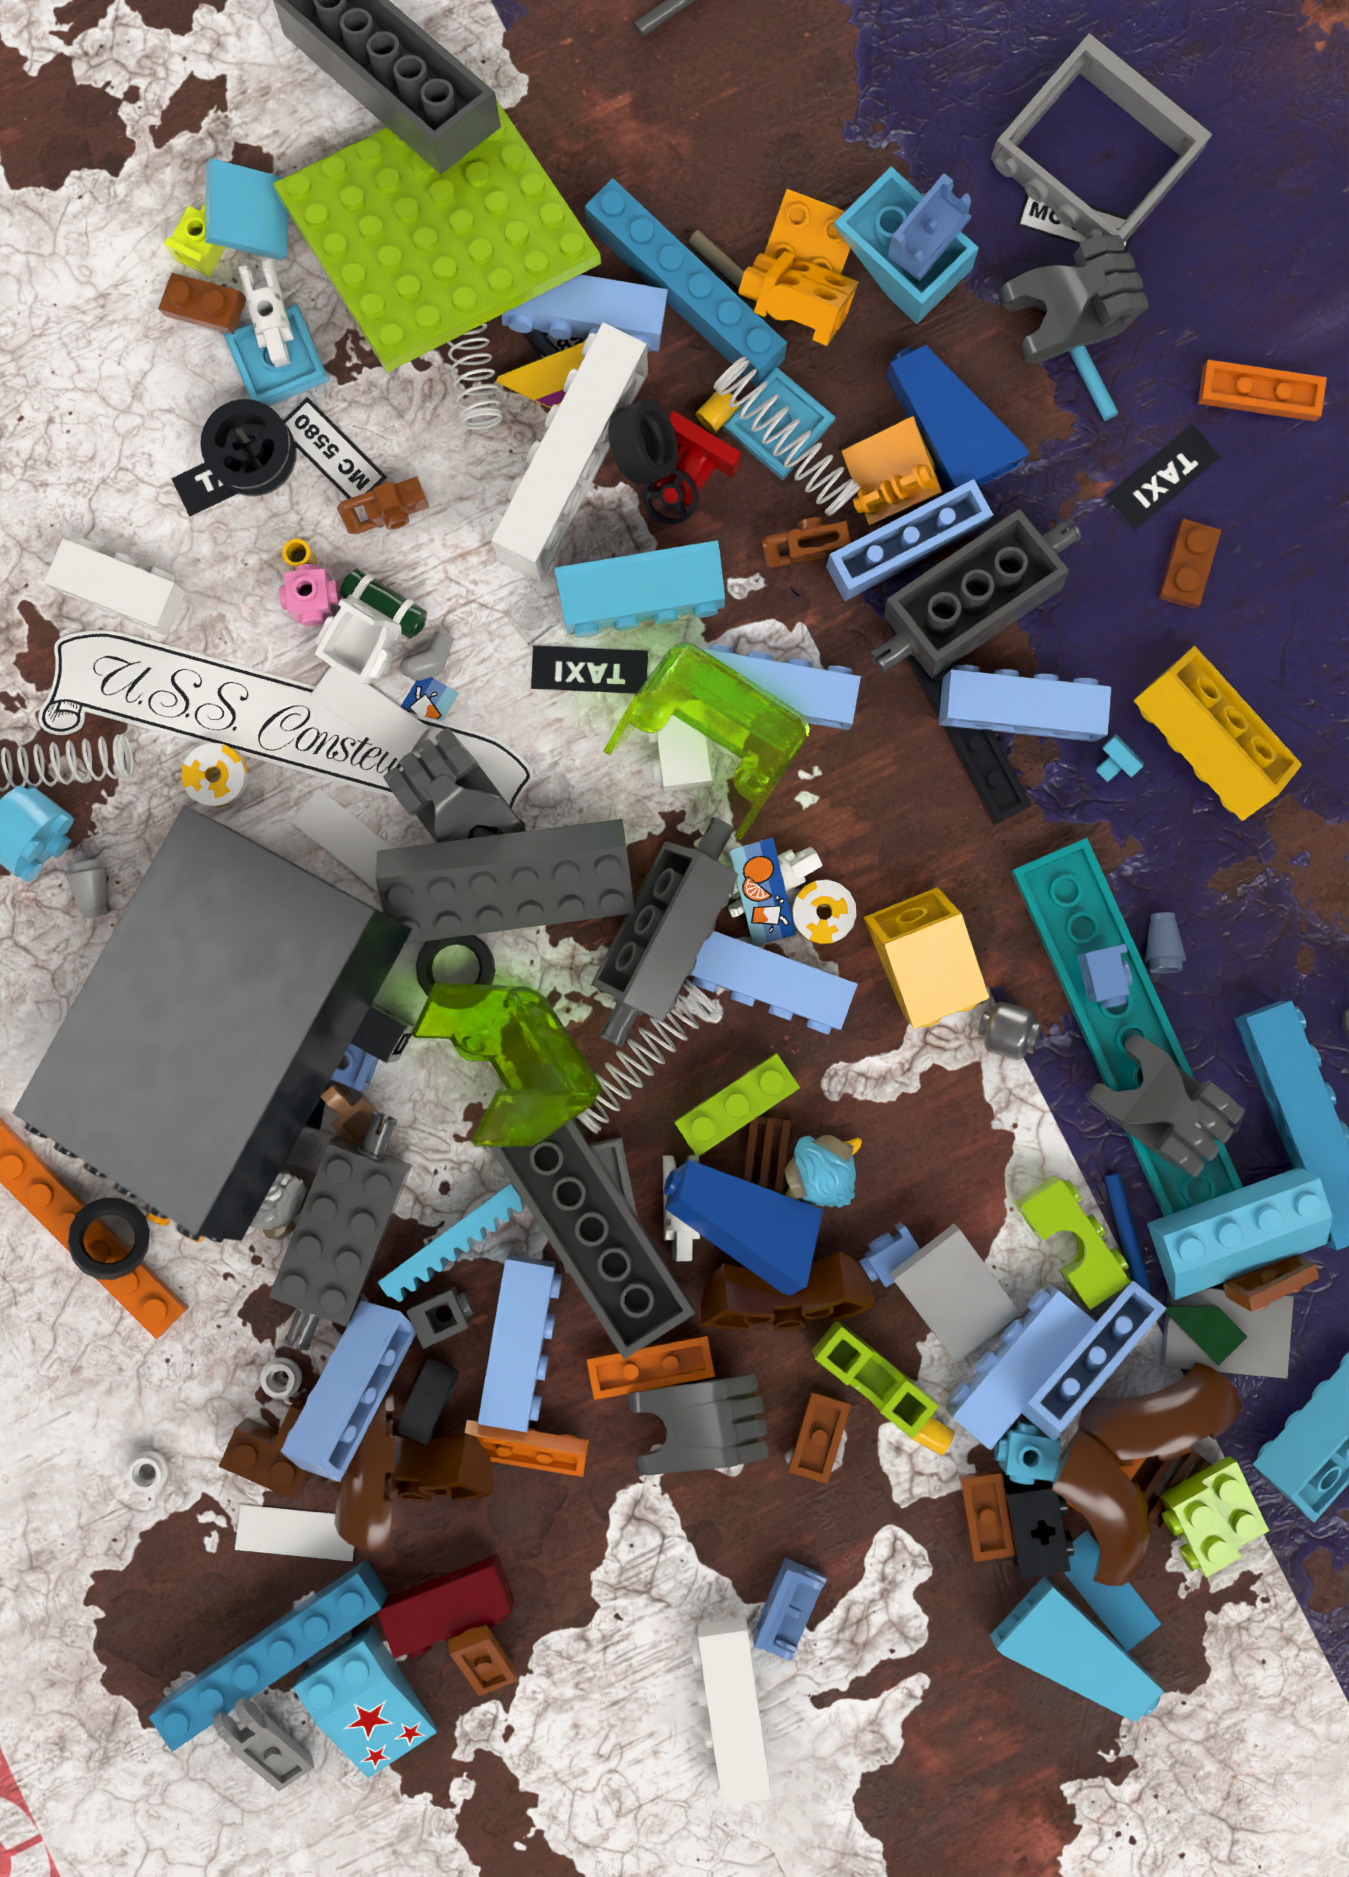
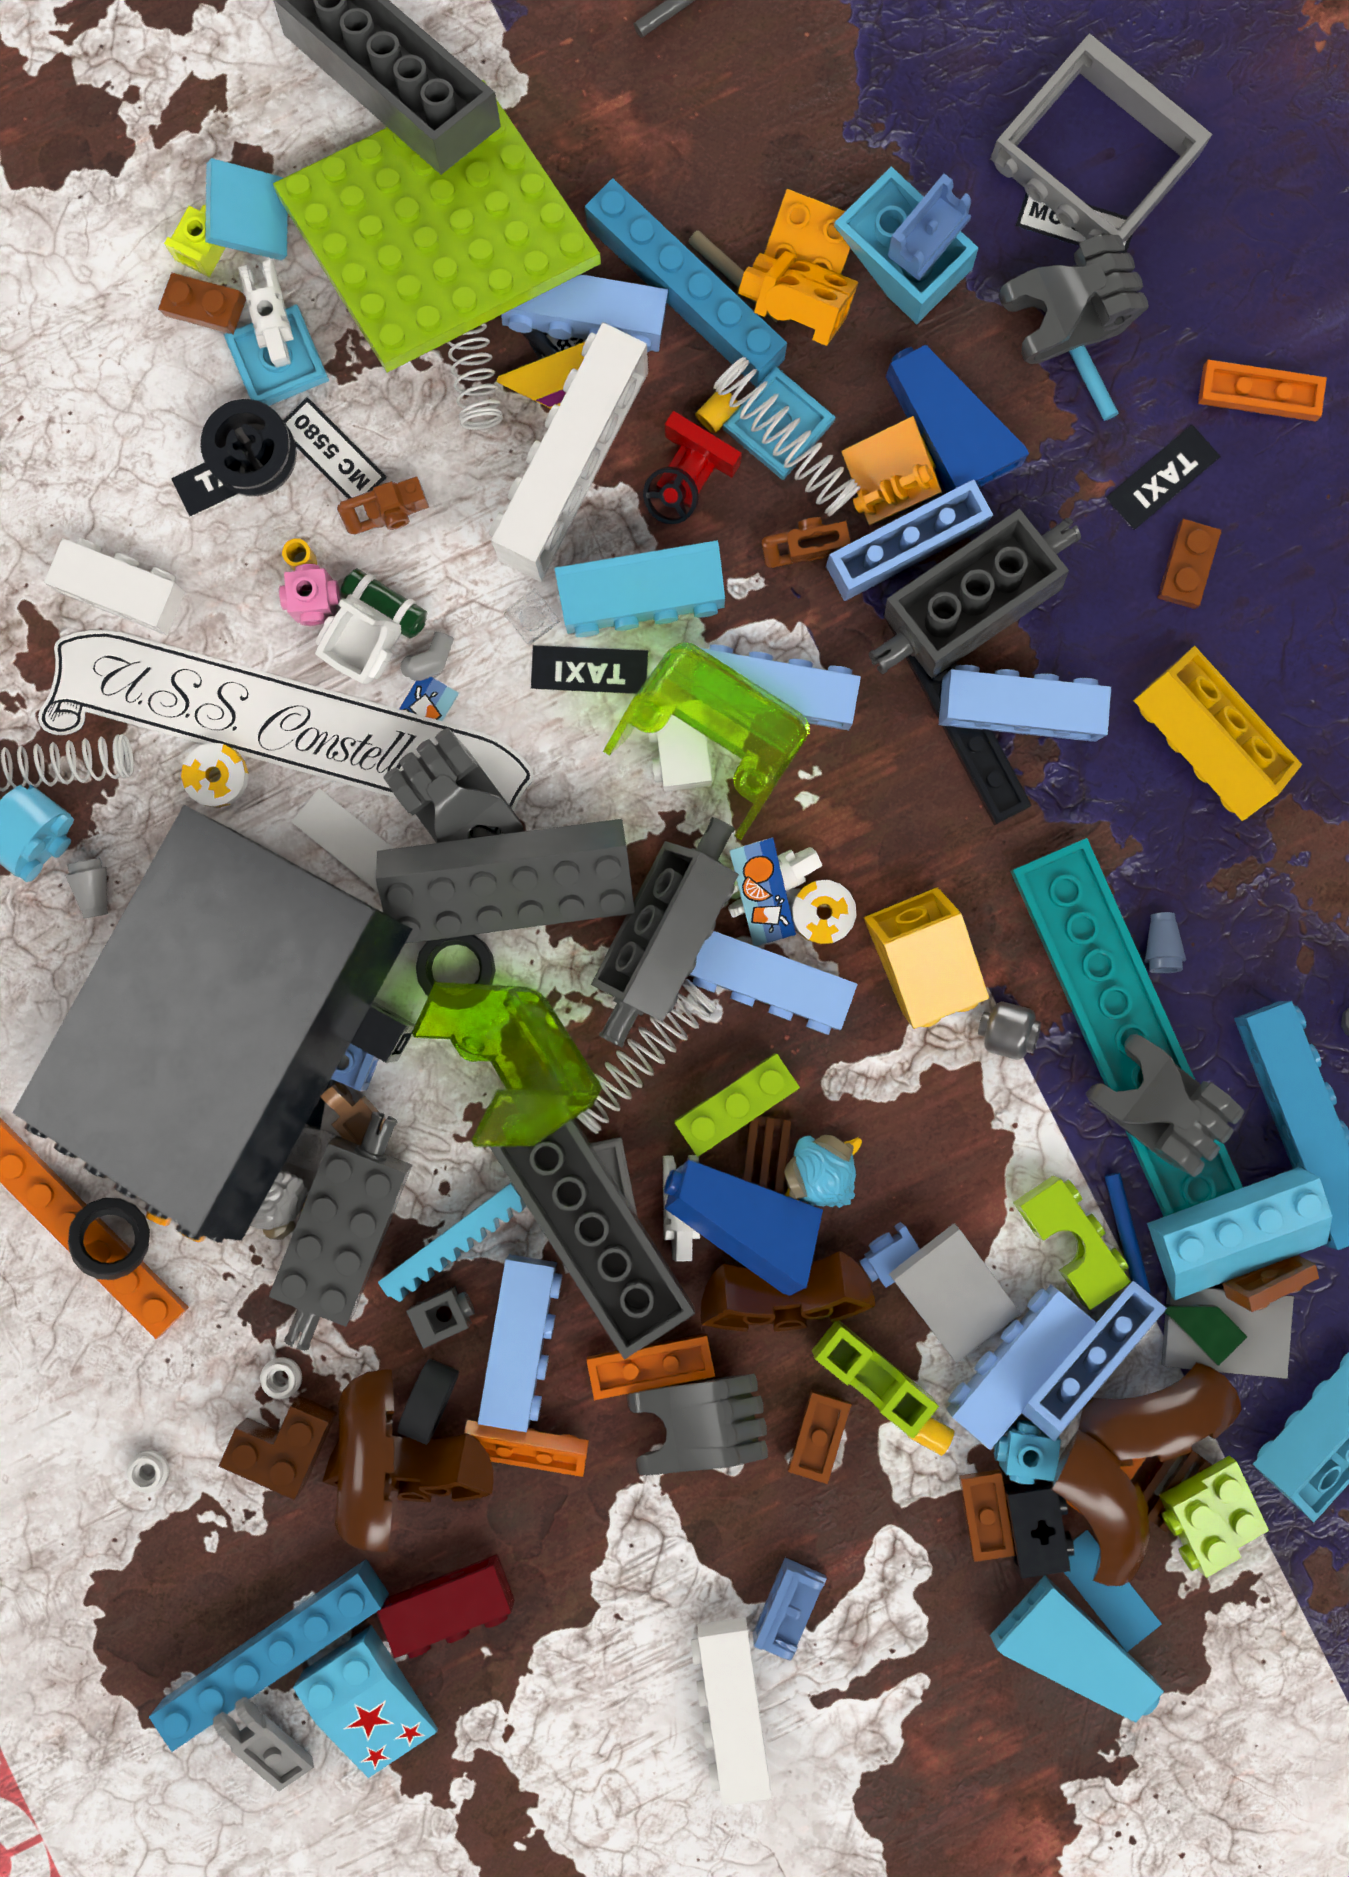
(290, 1533): white sticker -> none
(349, 1391): light blue brick -> none
(369, 712): white sticker -> none
(482, 1660): dark orange plate -> none
(627, 447): black tyre -> none
(1105, 975): medium blue brick -> none
(1119, 758): medium azure tile -> none

